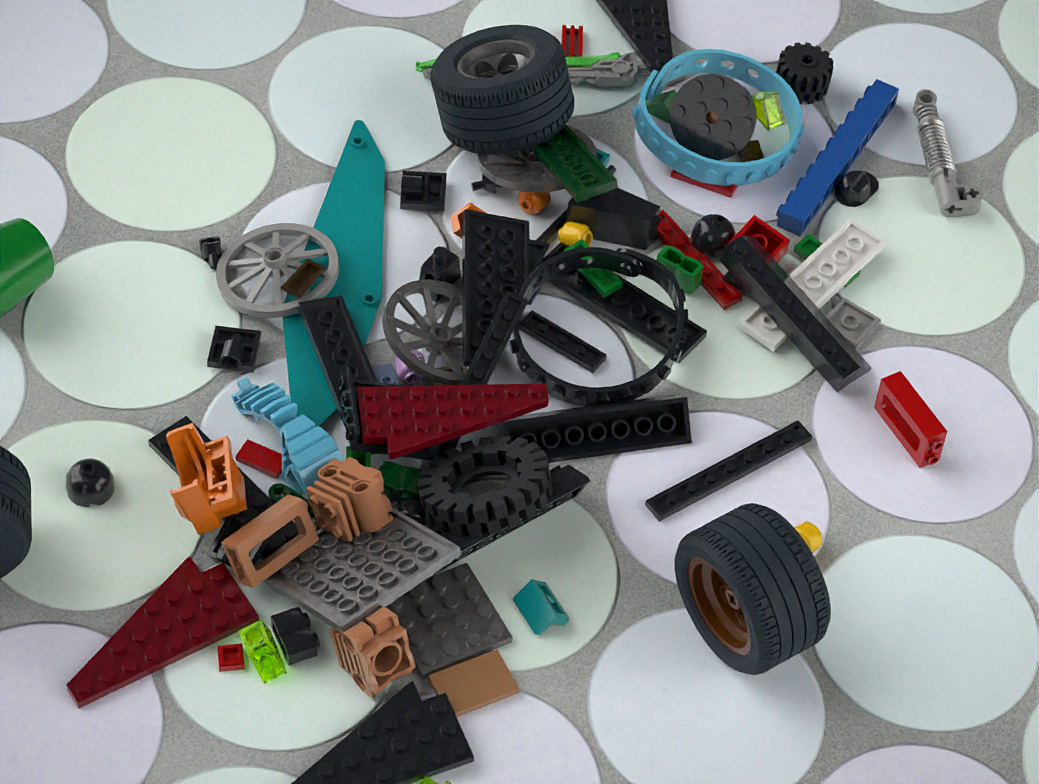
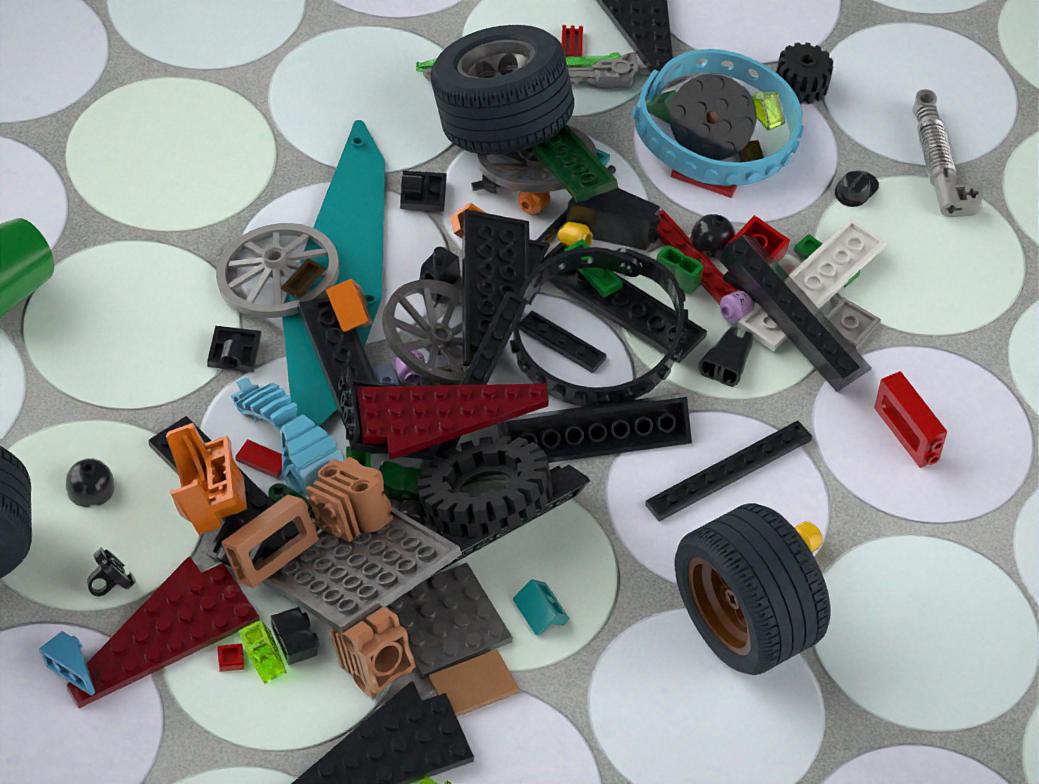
(66, 659): none -> dark azure slope
(111, 571): none -> black tile
(211, 249): black piece -> none
(349, 305): none -> orange panel
(727, 357): none -> black piece
(736, 306): none -> lavender head
(837, 157): blue brick -> none

